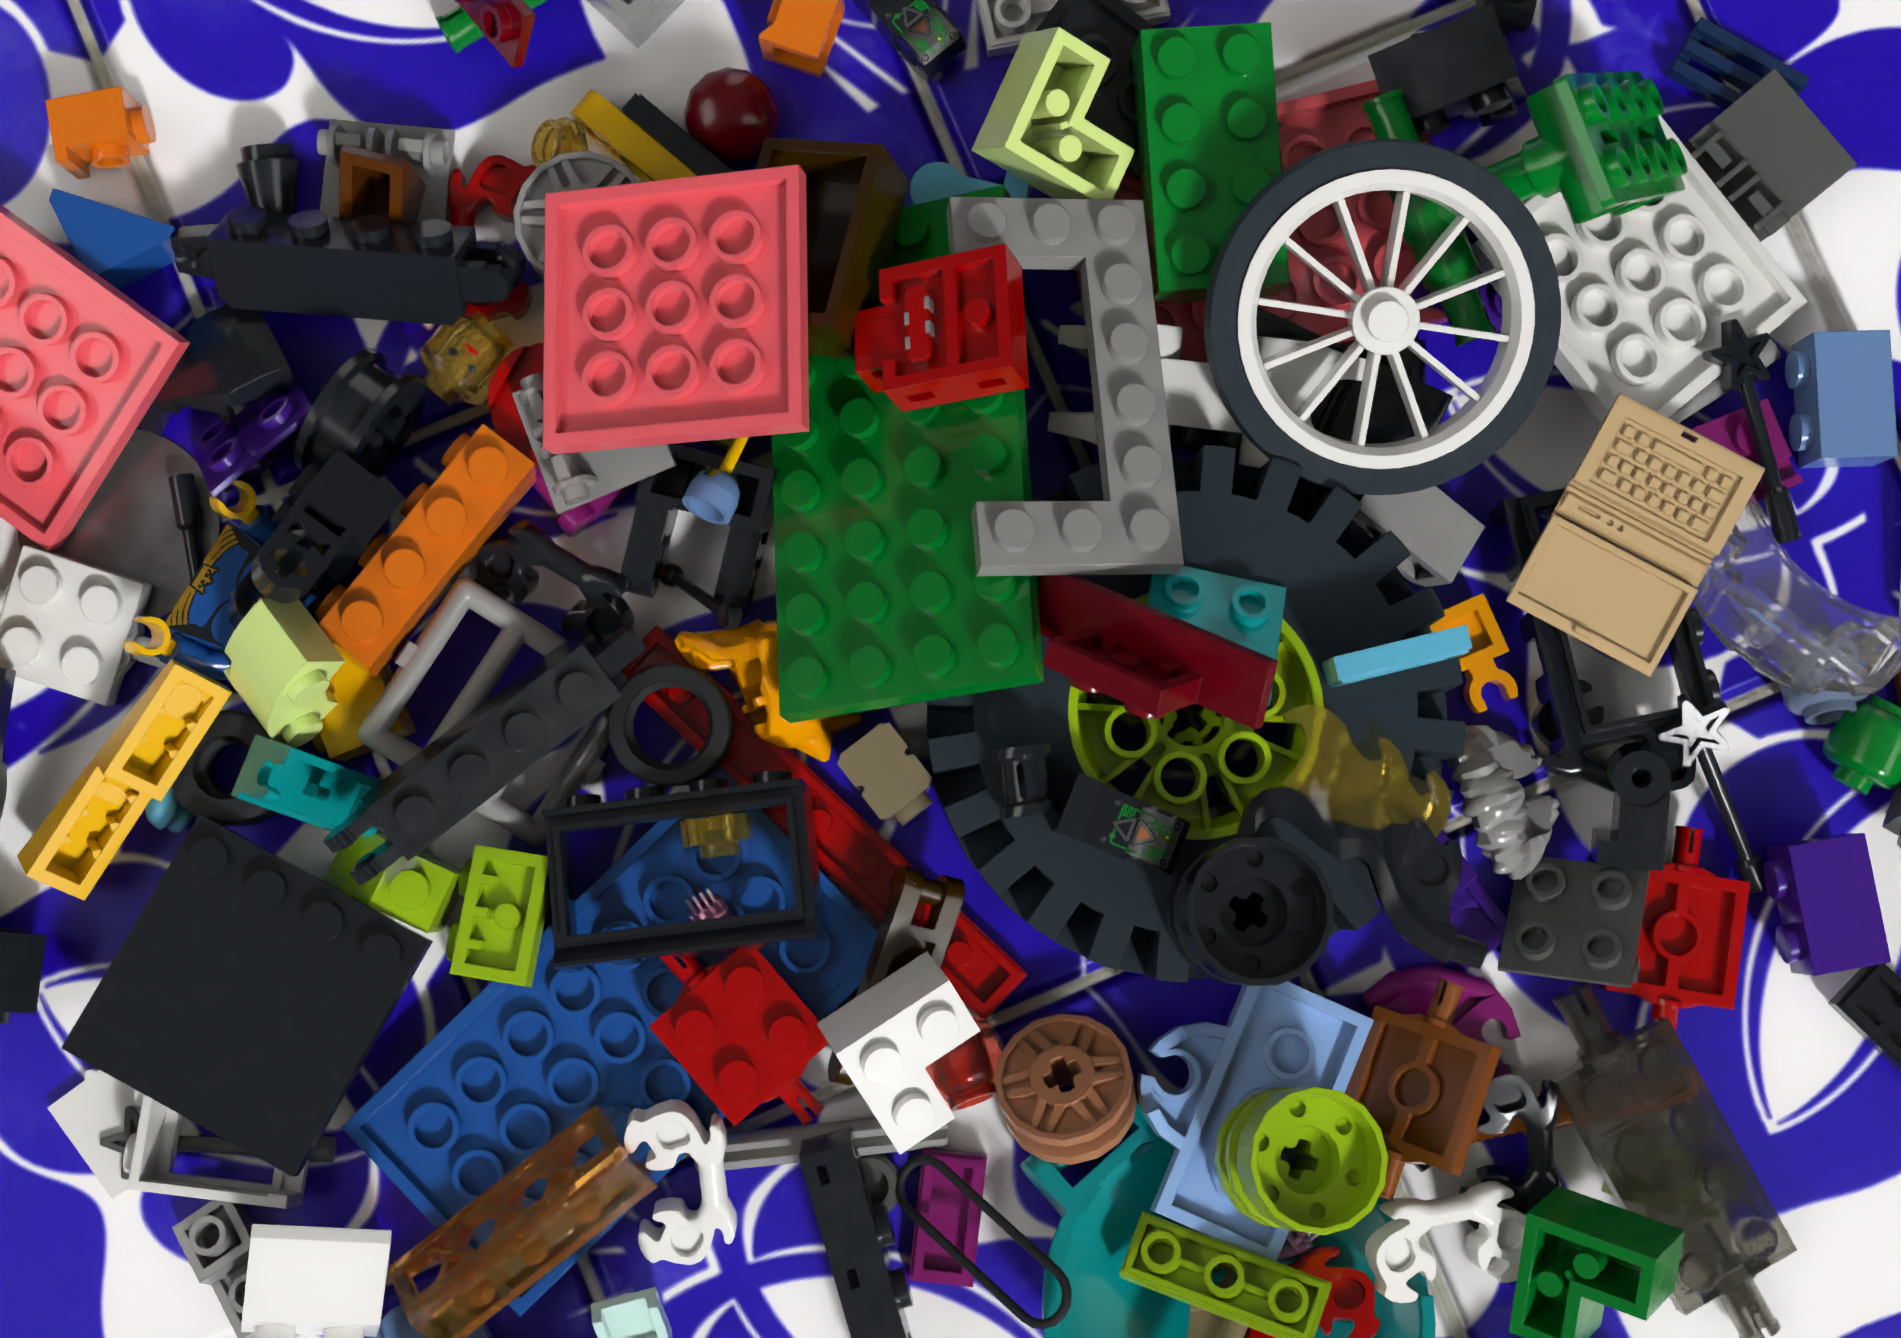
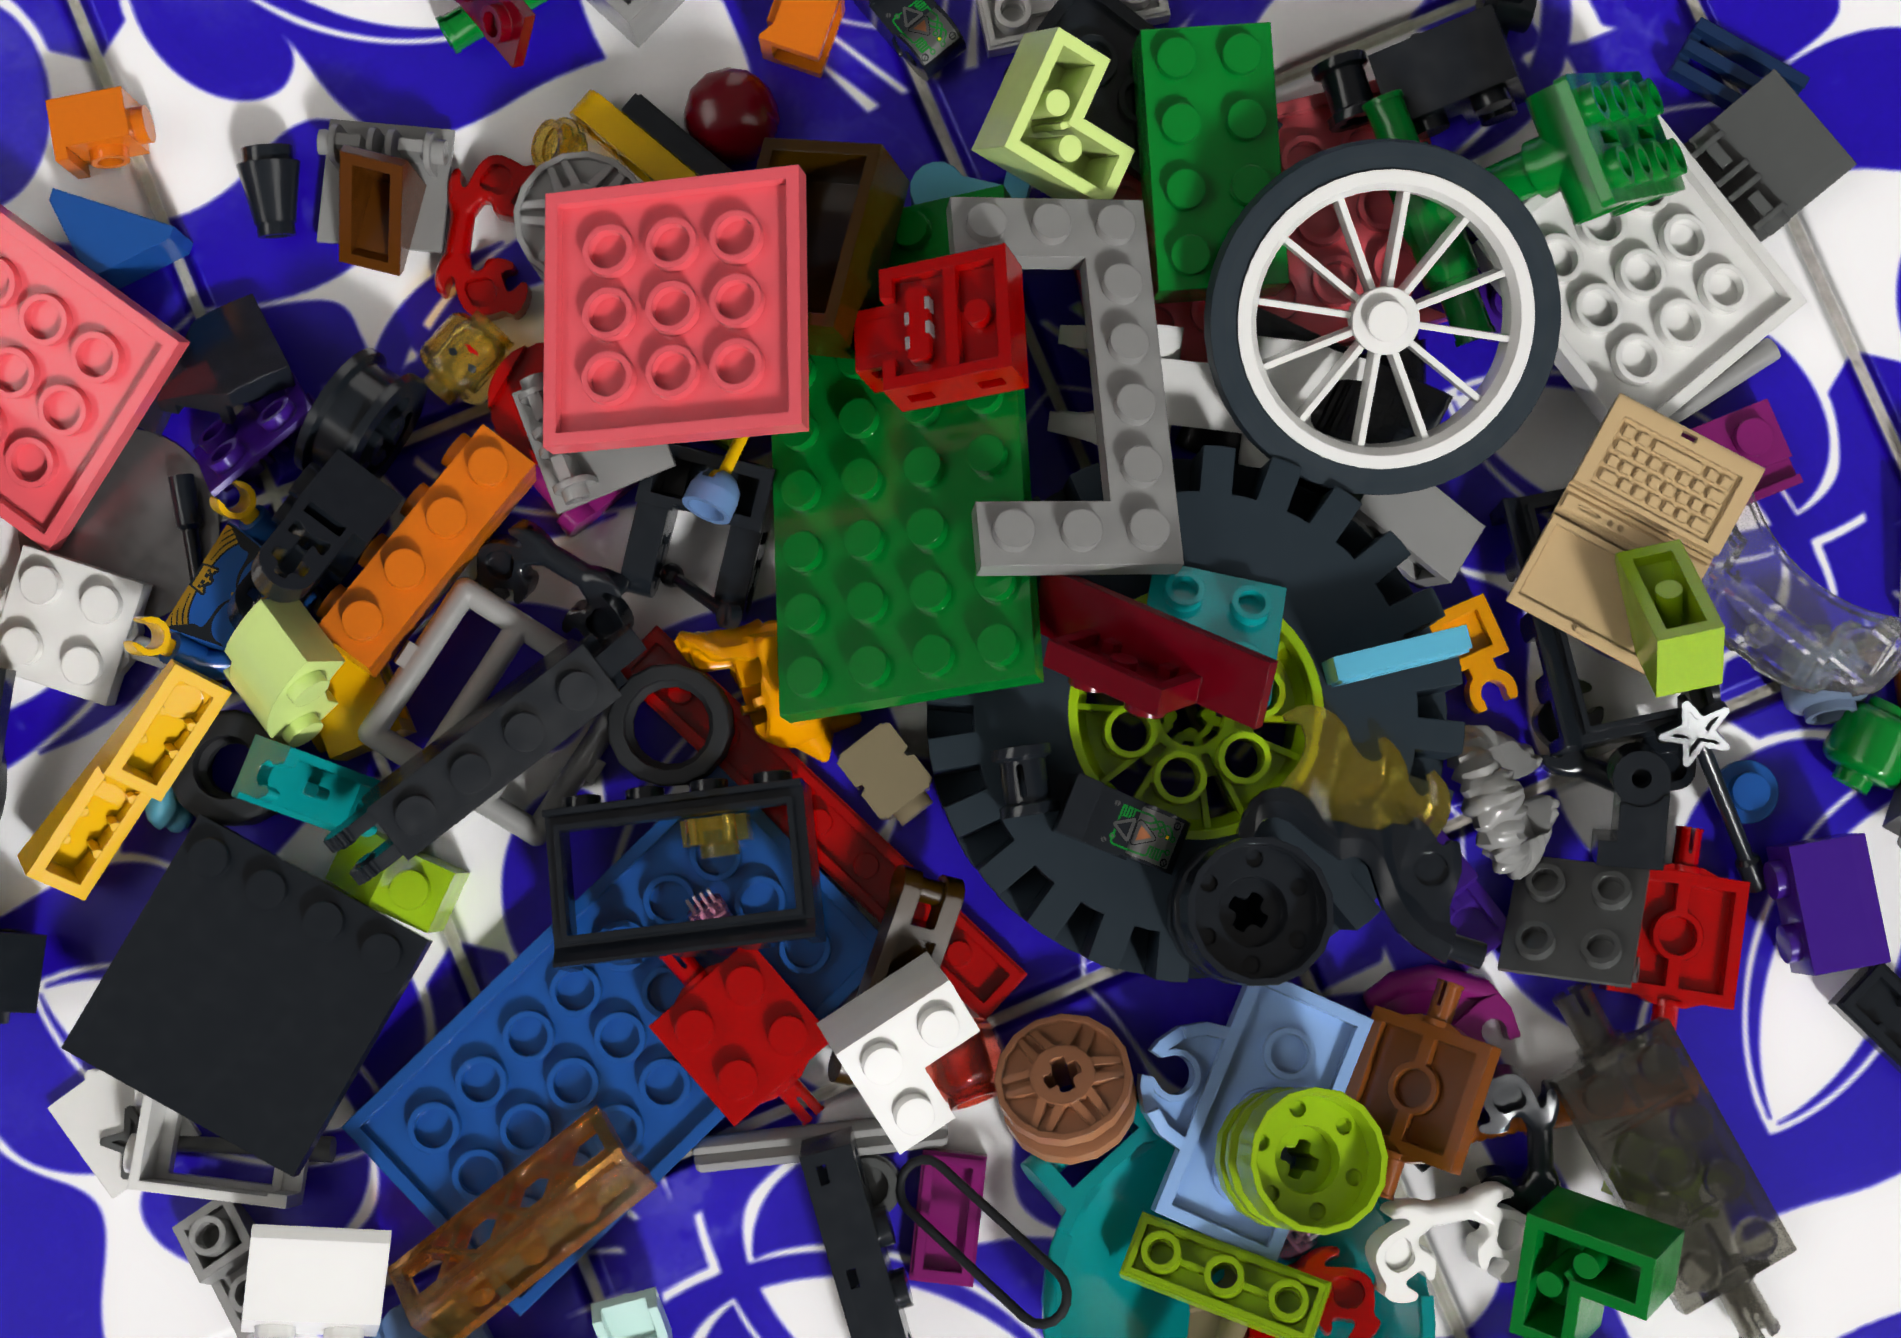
(347, 265): black hinge -> none
(500, 916): lime bracket -> none
(670, 1131): white helmet -> none
(1345, 89): none -> black bush
(1671, 618): none -> lime slope
(1741, 370): black piece -> none
(1751, 789): none -> blue plate
(1842, 399): medium blue brick -> none

